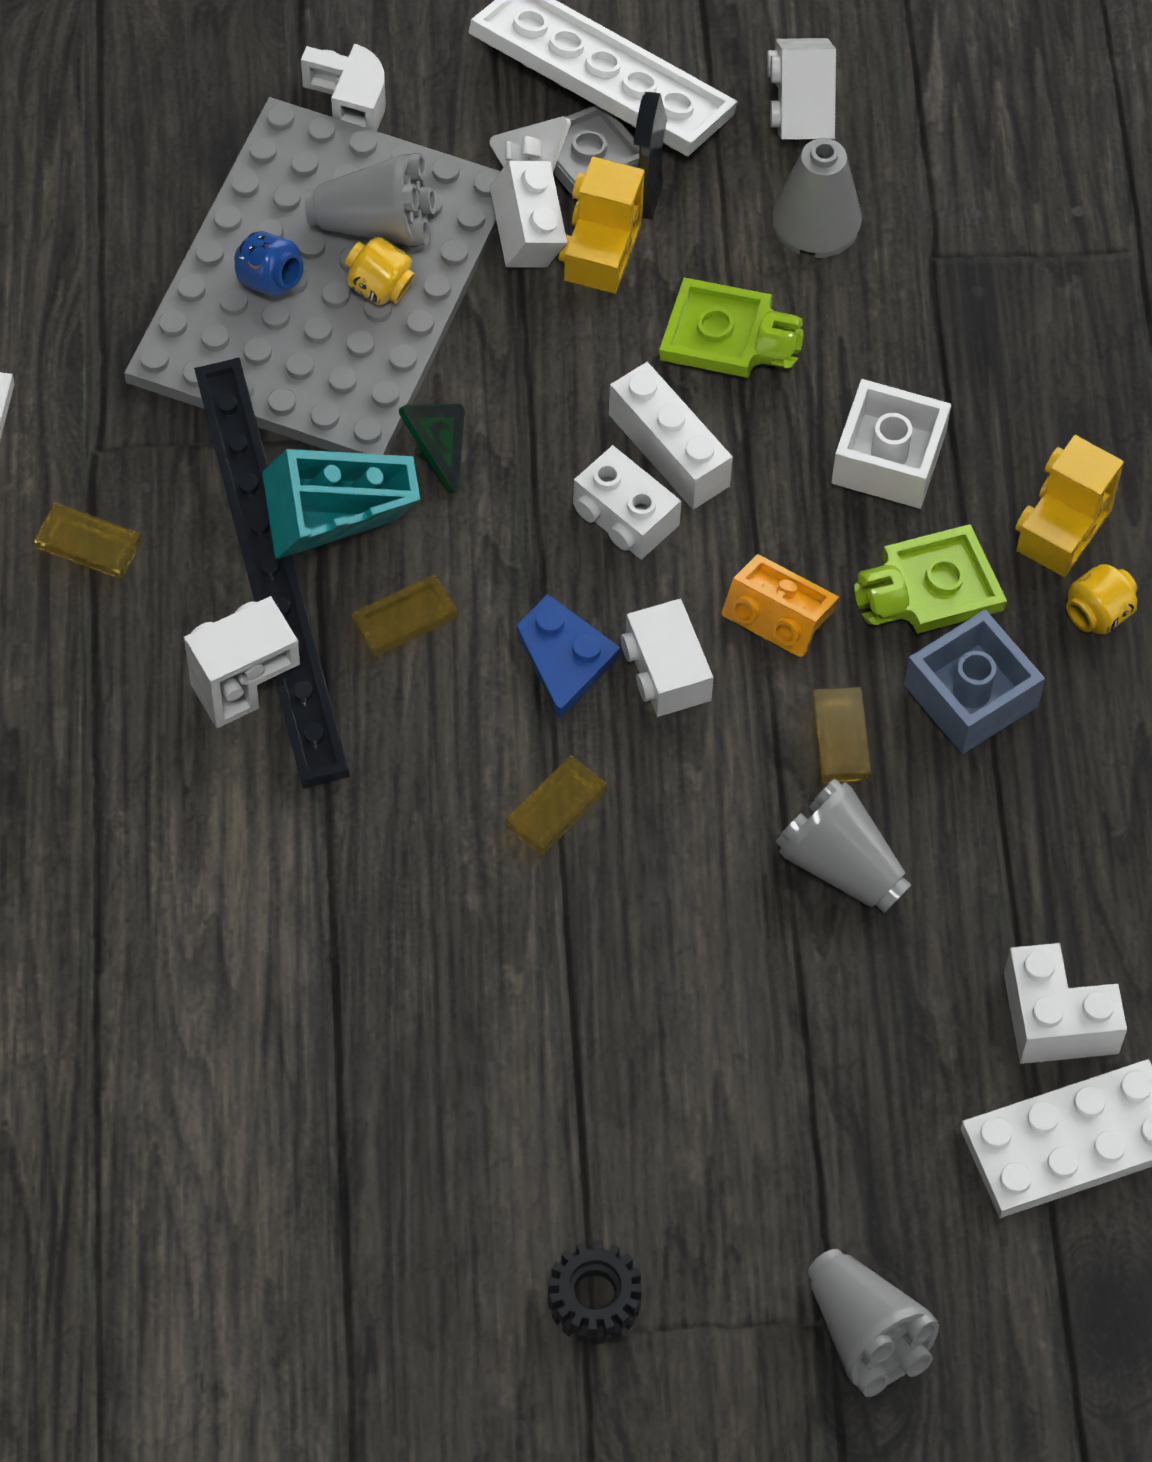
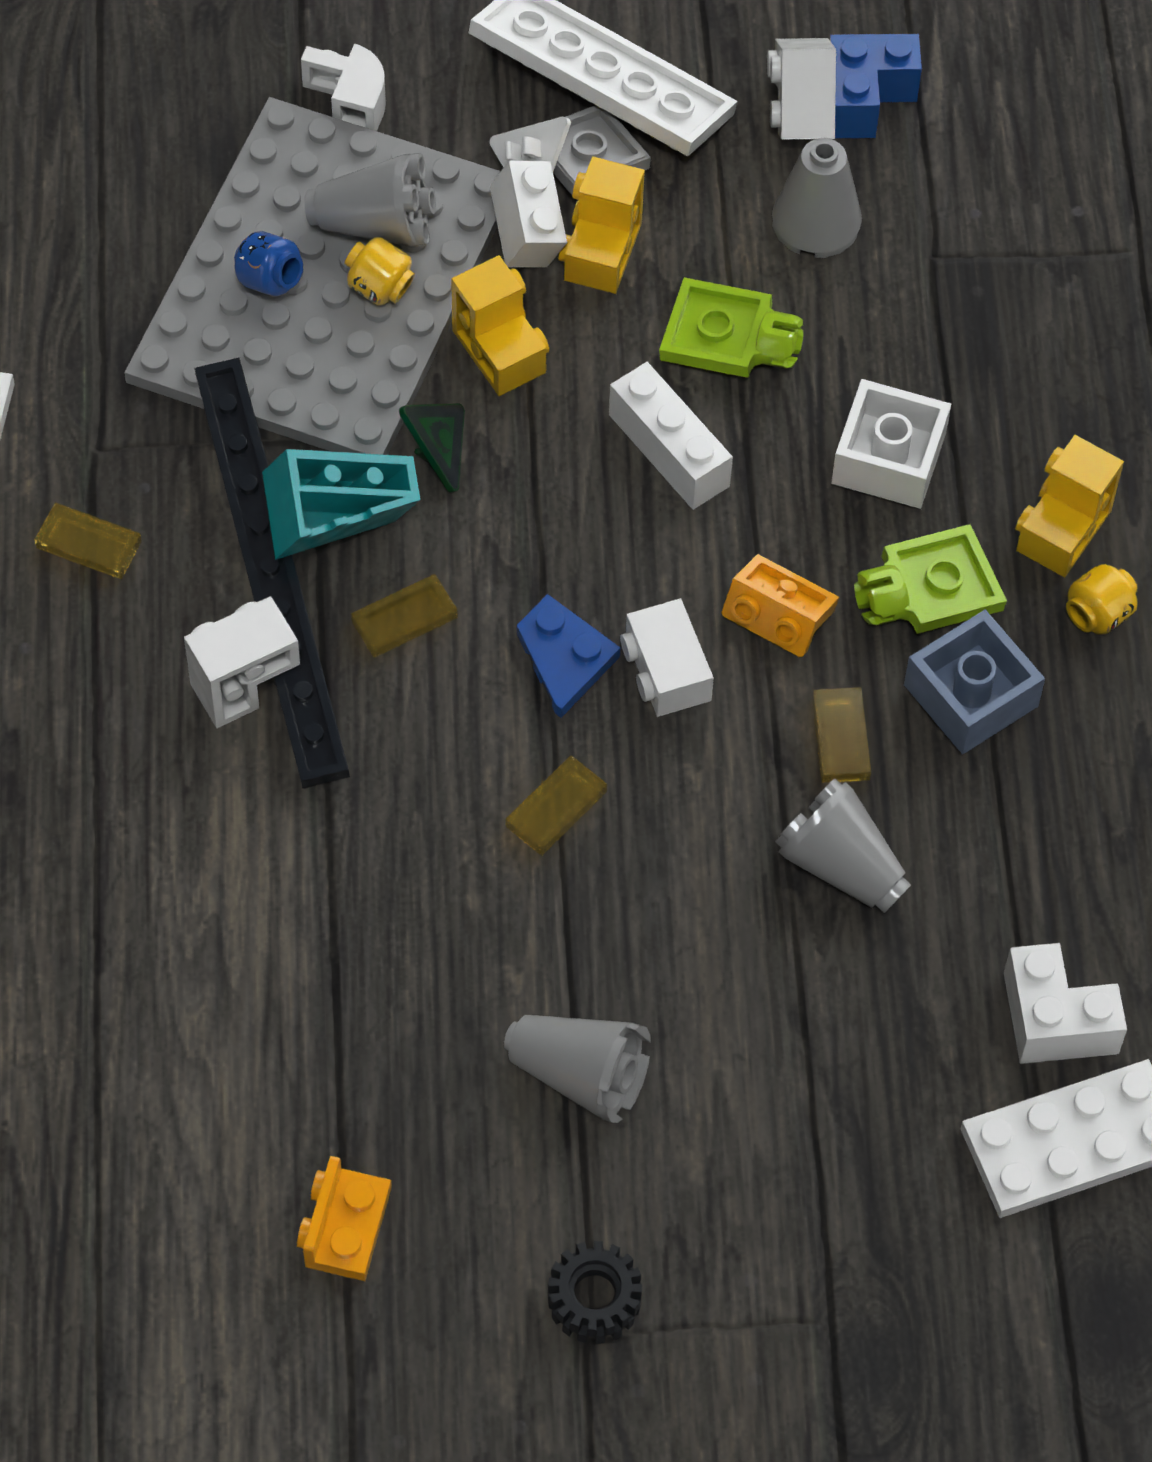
(344, 1221): none -> light orange bracket
(494, 326): none -> yellow brick
(583, 1059): none -> light grey cone
(626, 503): white brick -> none
(649, 137): black tile -> none
(871, 1322): light grey cone -> none
(872, 72): none -> blue brick

